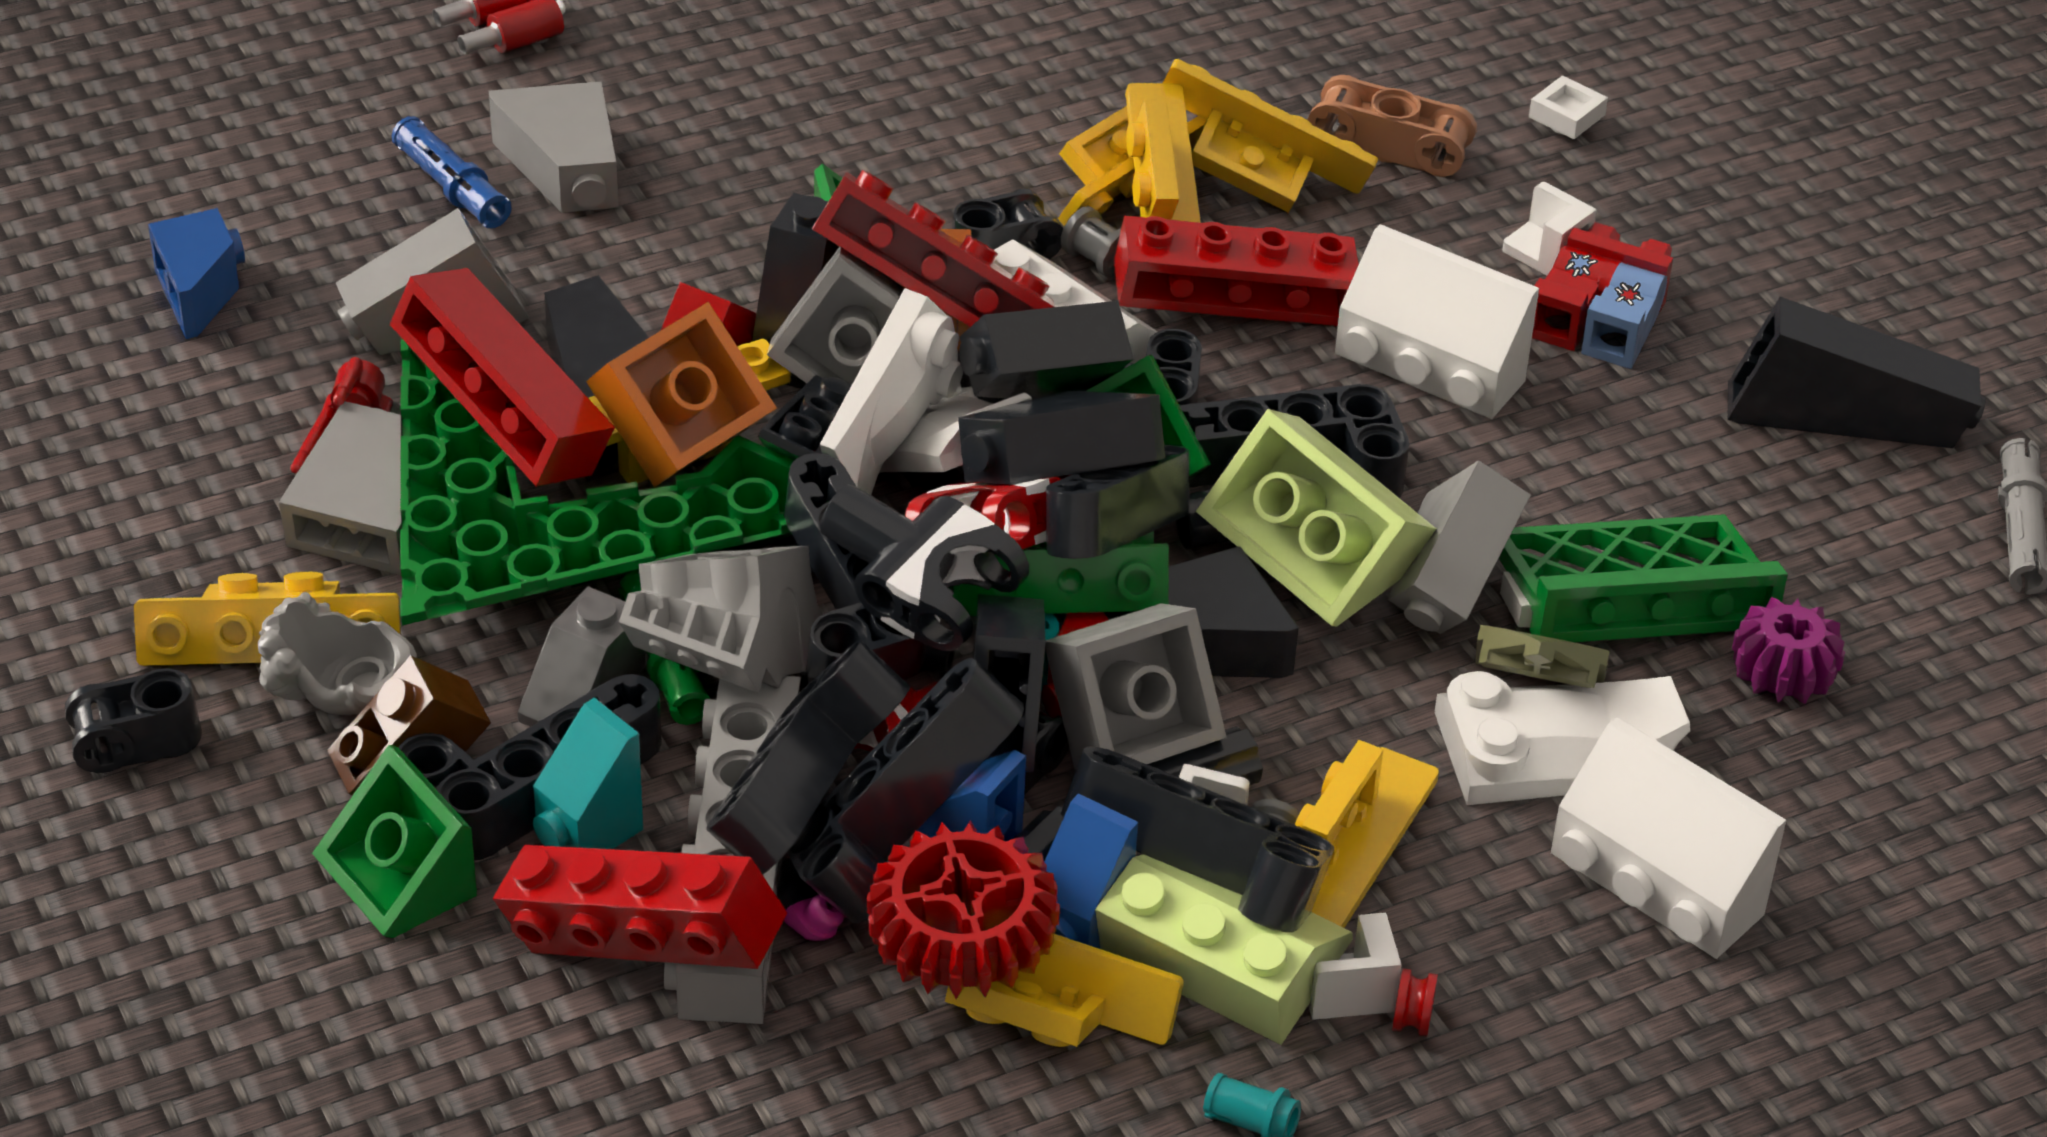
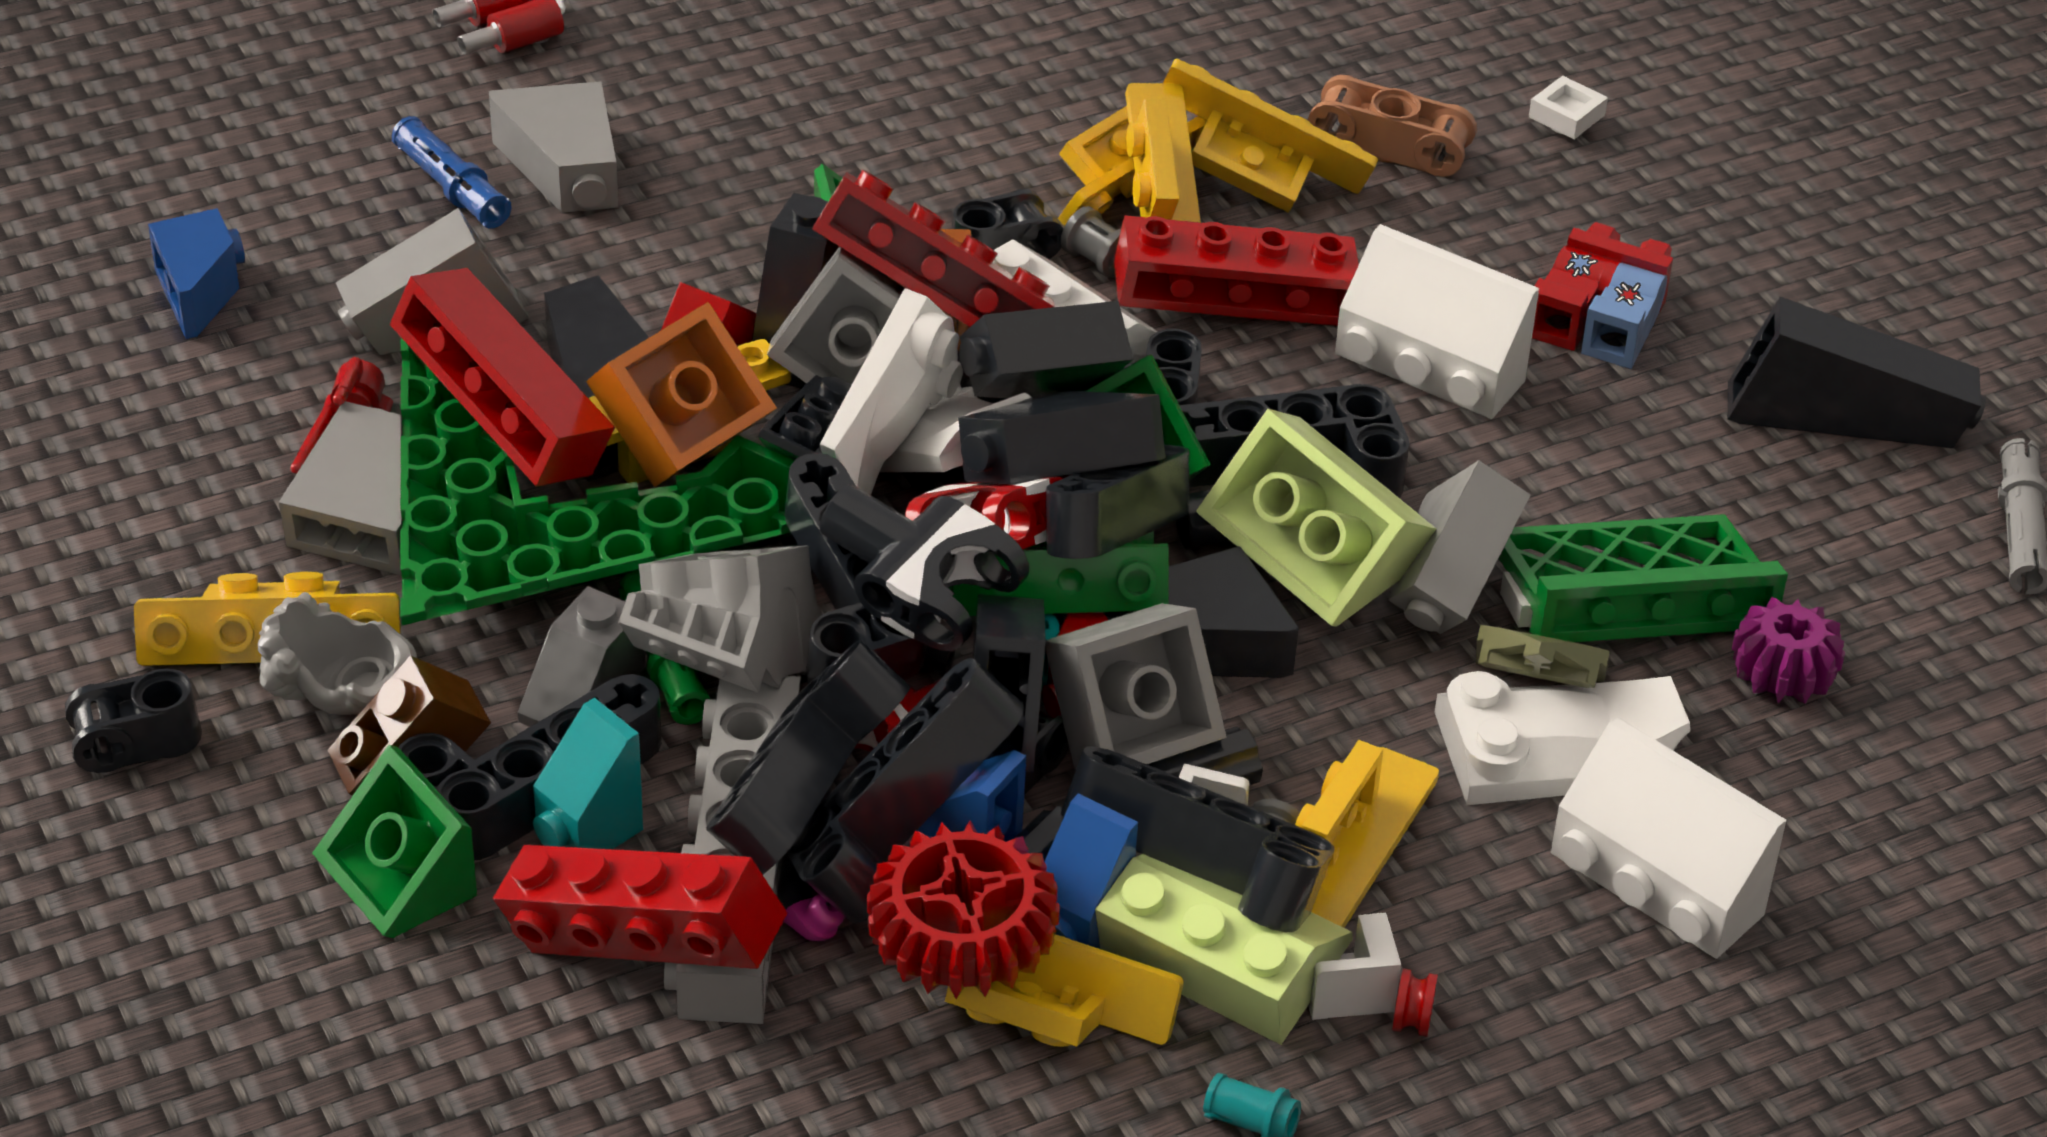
(1549, 225): white panel -> none

